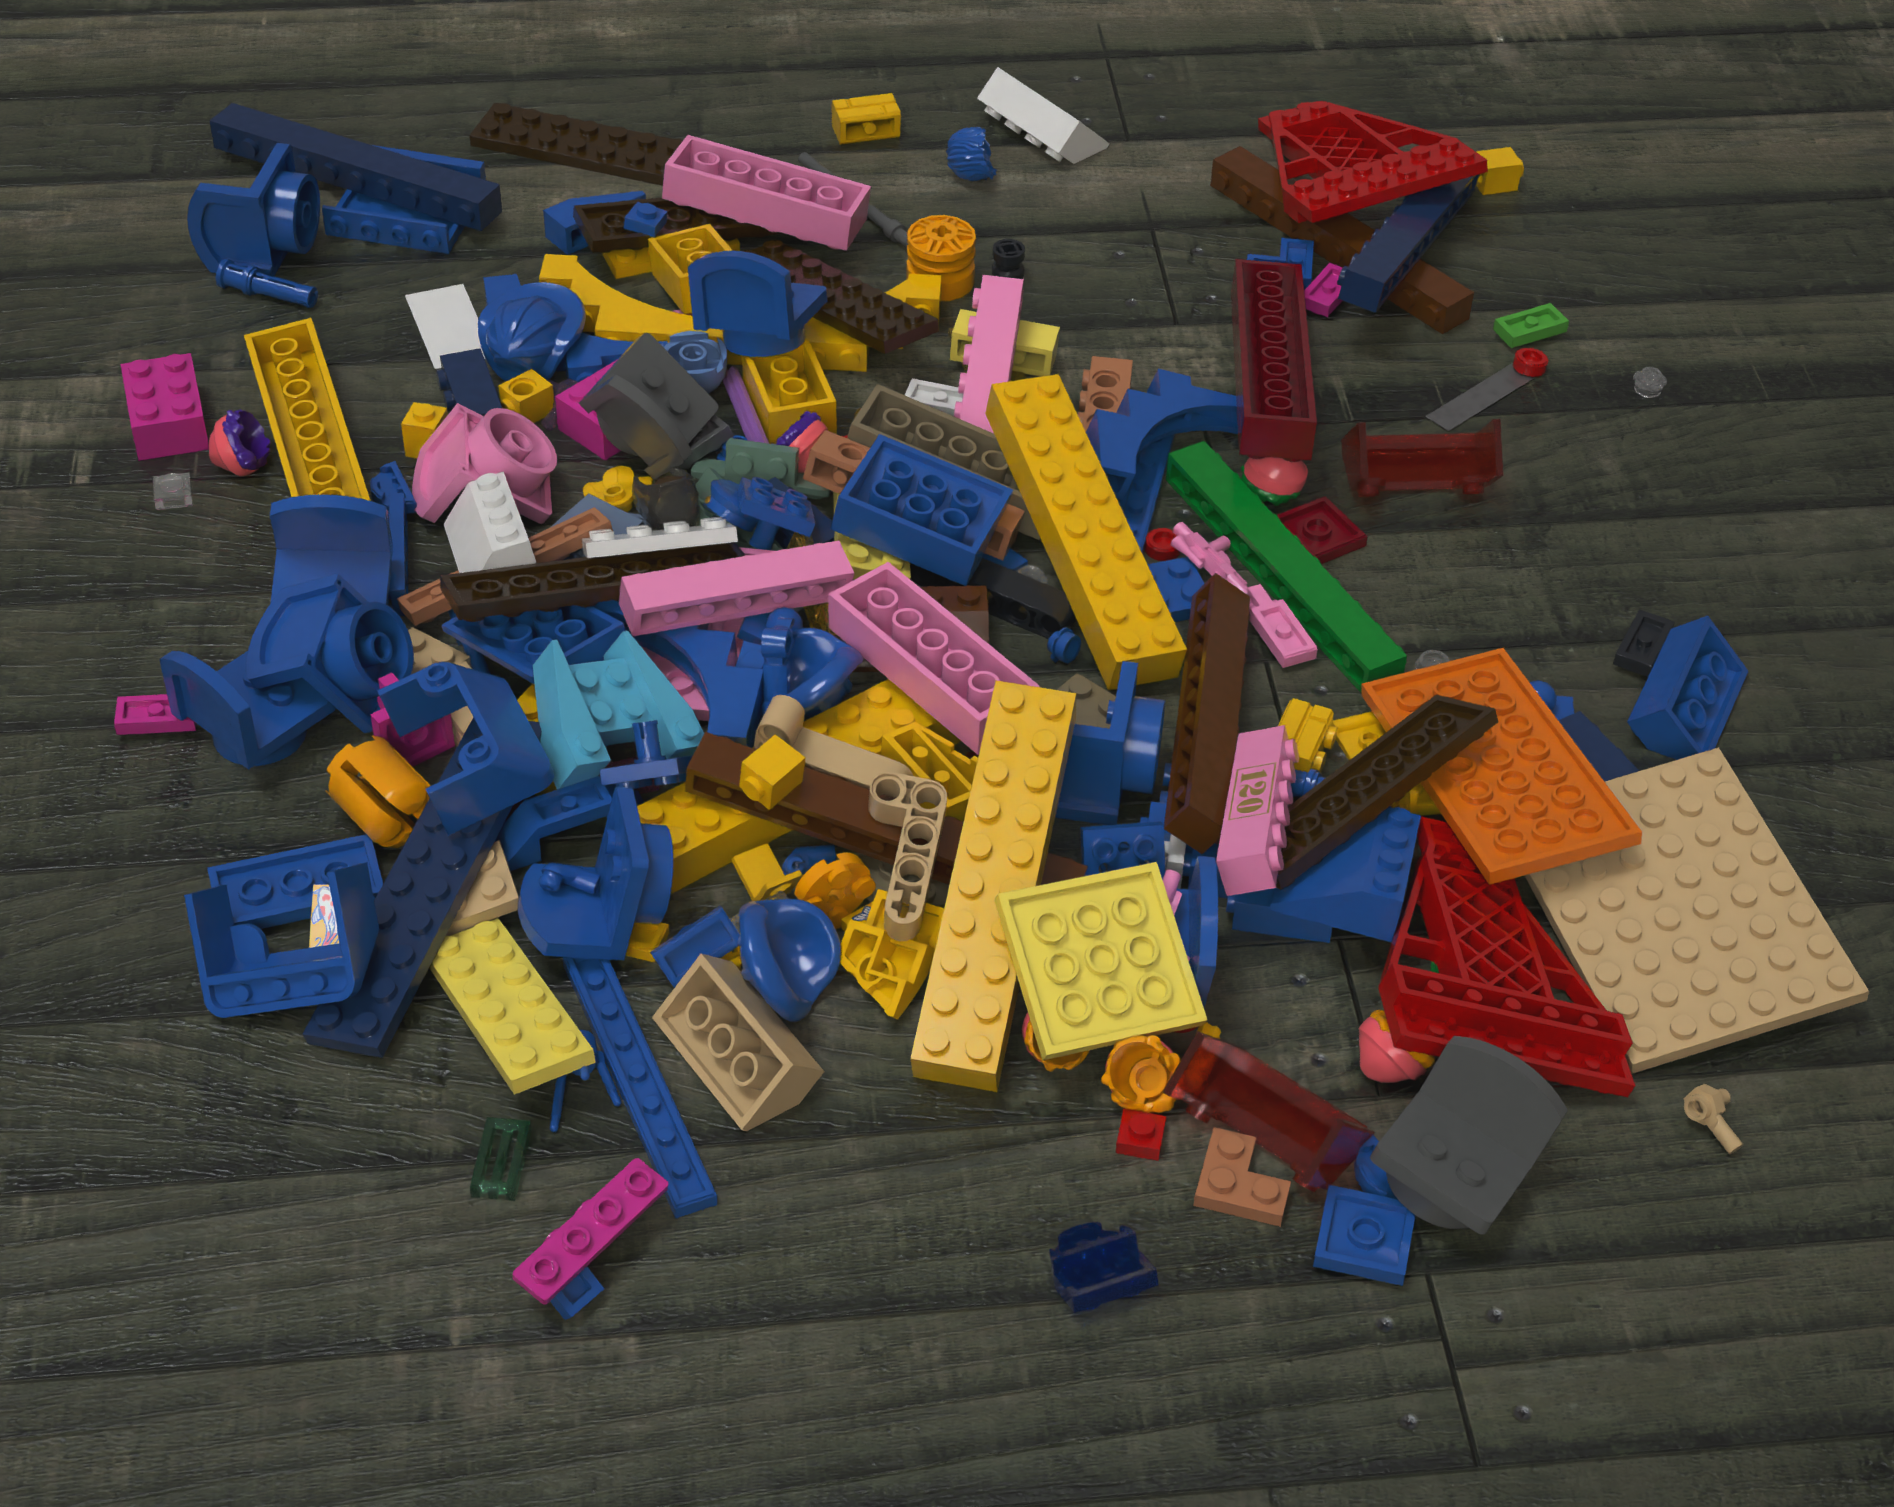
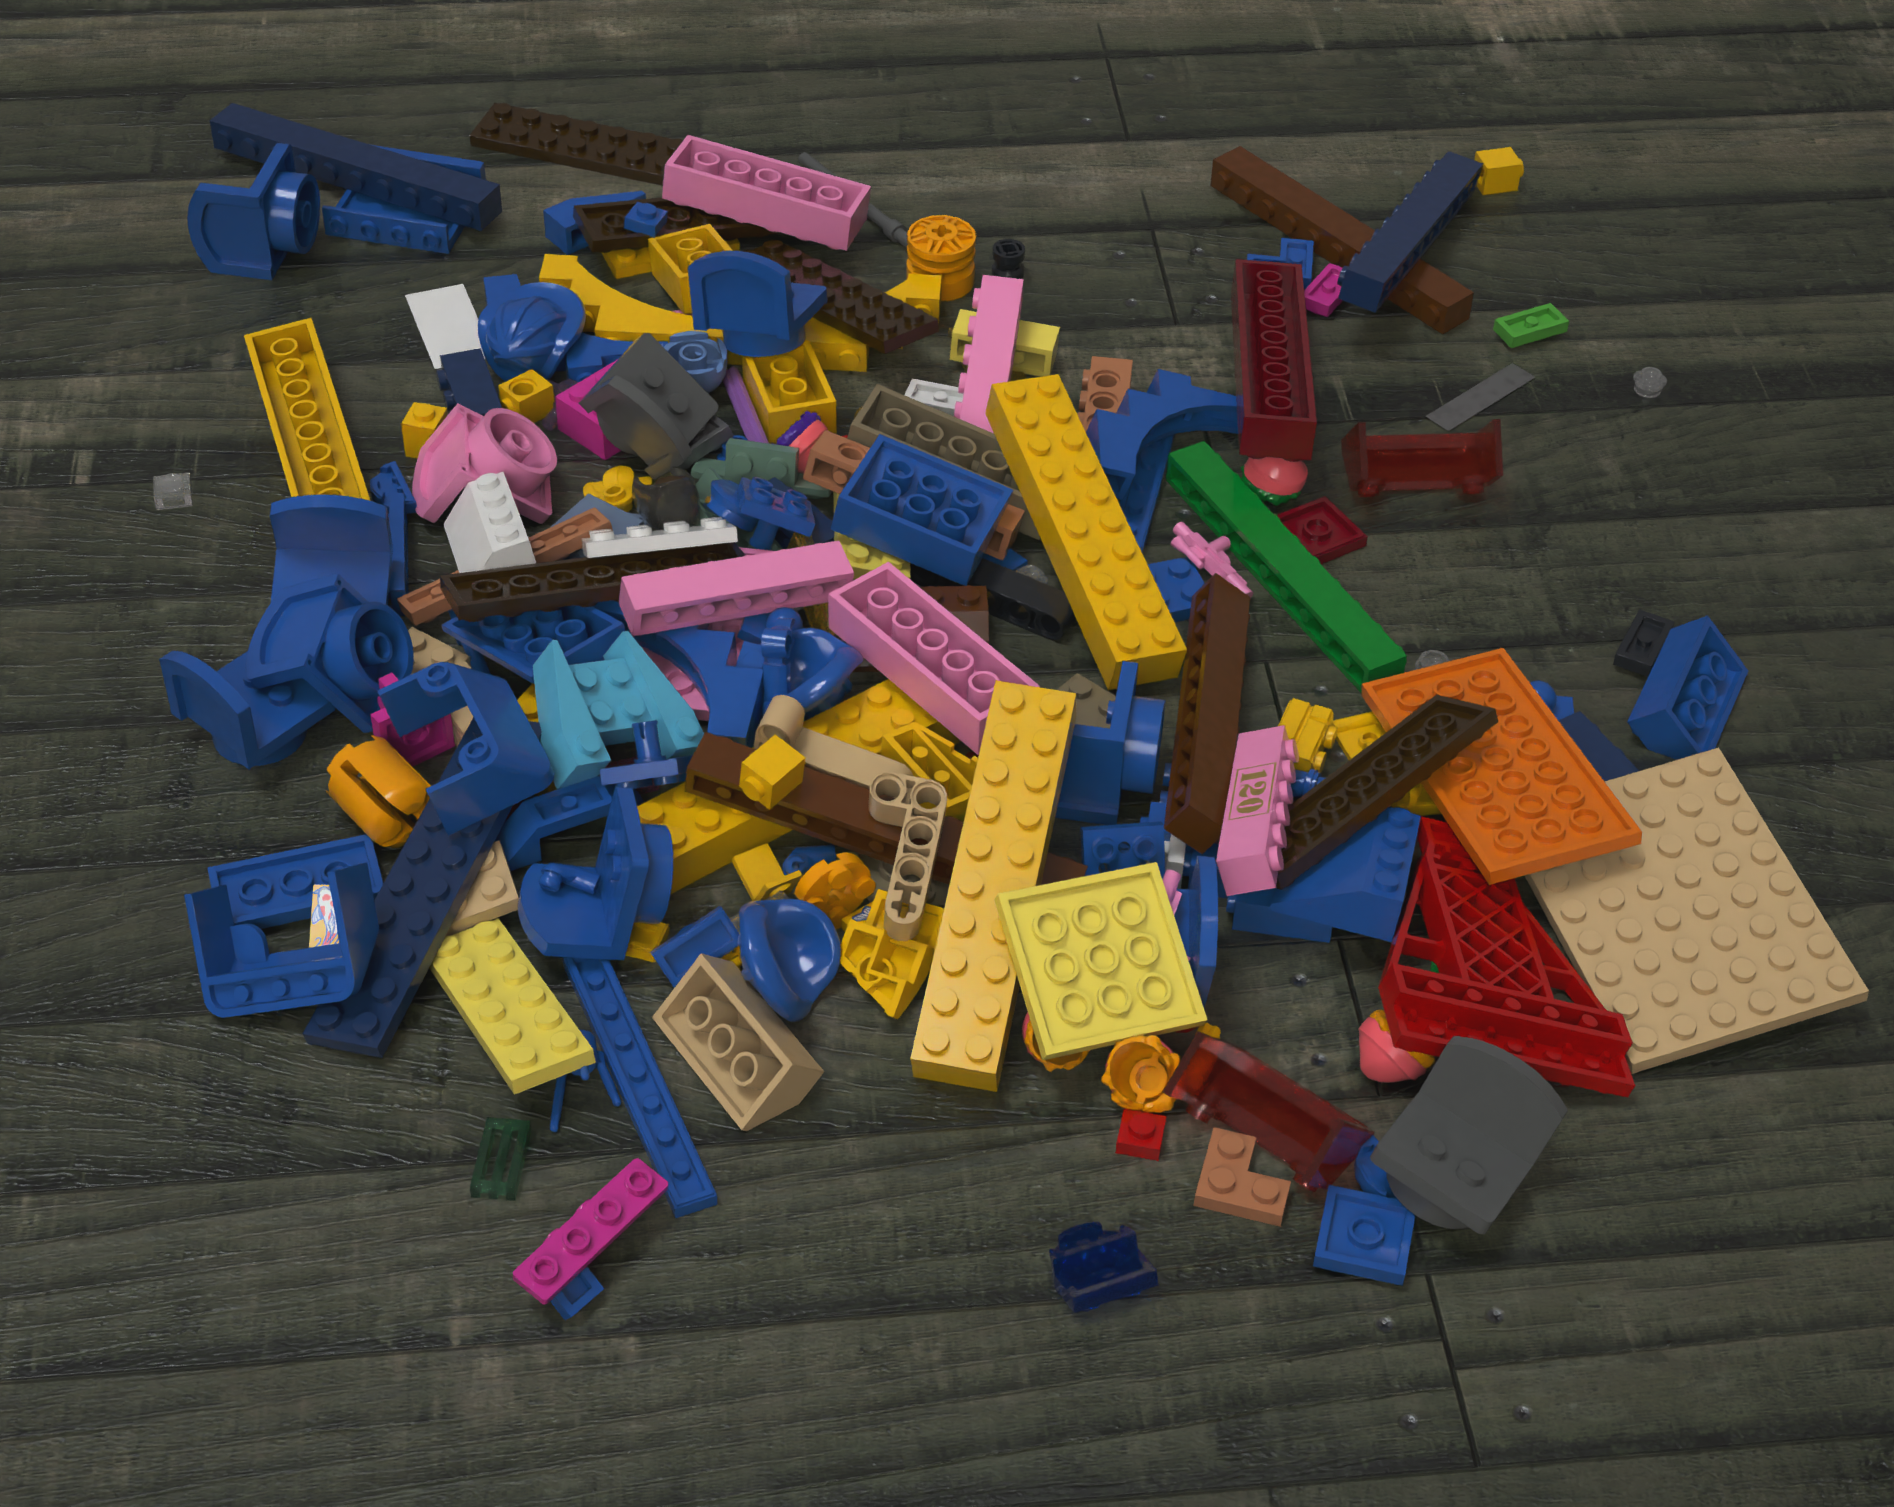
(148, 715): dark pink plate -> none
(164, 406): dark pink brick -> none
(238, 443): dark purple hair -> none
(253, 281): blue pin -> none
(866, 118): yellow brick -> none
(970, 154): blue hair -> none
(1039, 118): white slope -> none
(1064, 645): blue plate -> none
(1158, 545): red tile -> none
(1279, 628): bright pink hinge -> none
(1358, 159): red wing -> none
(1530, 362): red tile -> none
(1706, 1107): tan piece -> none

